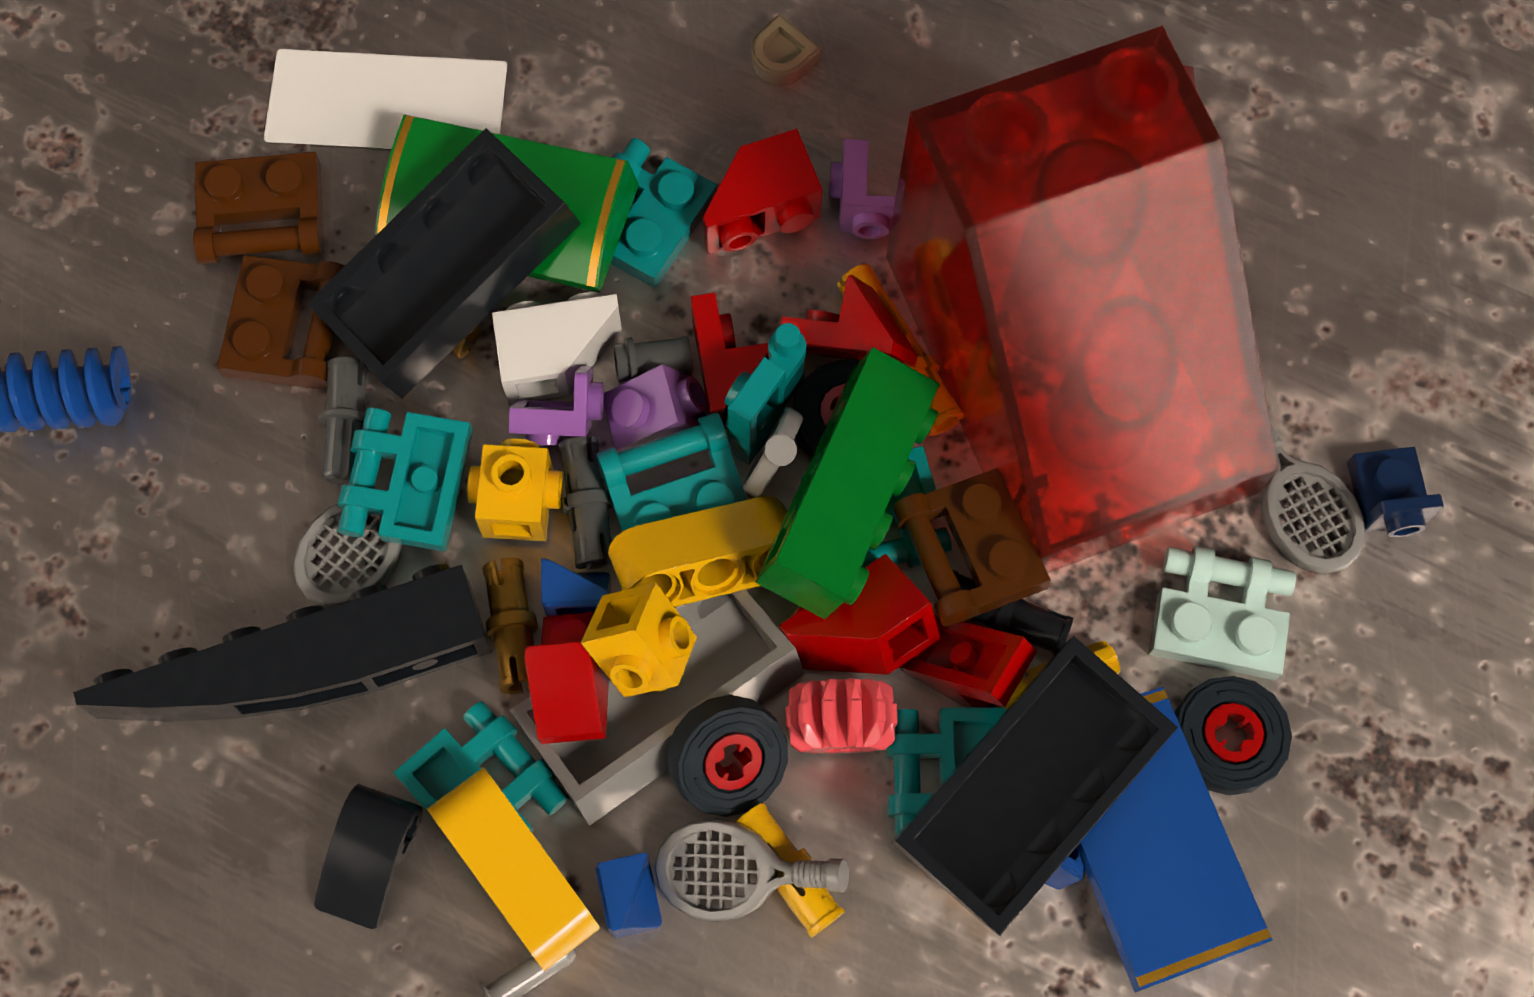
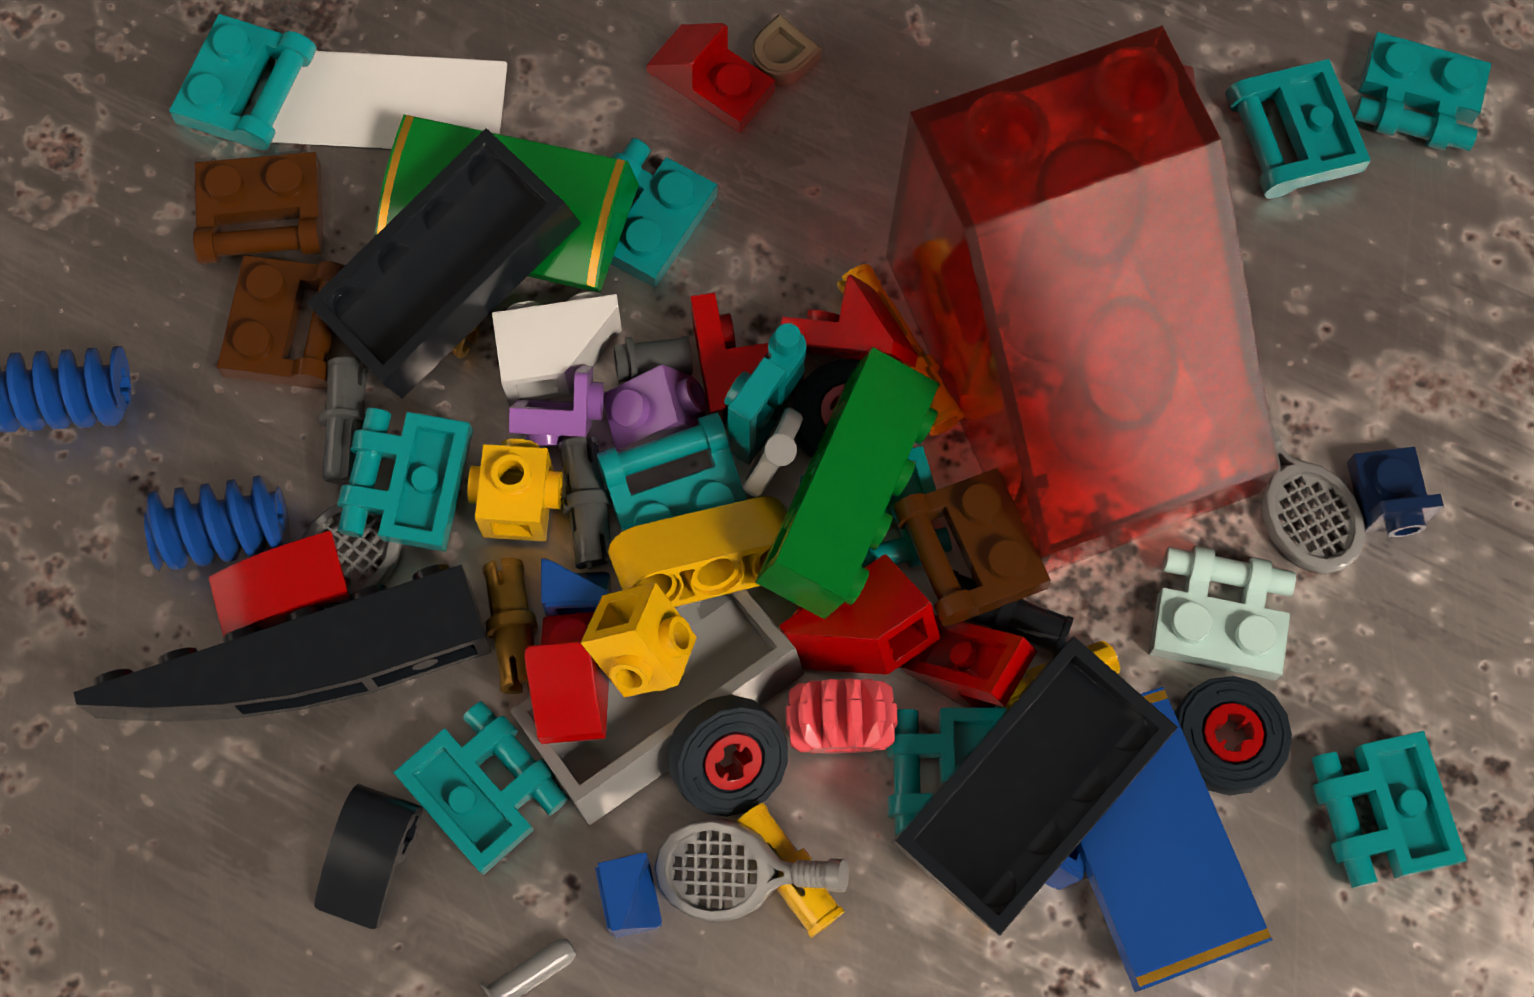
(215, 524): none -> blue piece
(228, 74): none -> teal plate
(277, 582): none -> red slope
(513, 868): yellow beam -> none
(710, 75): none -> red slope
(763, 192): red slope -> none
(859, 213): medium lavender bracket -> none
(1315, 121): none -> teal plate
(1406, 803): none -> teal plate
(1423, 79): none -> teal plate

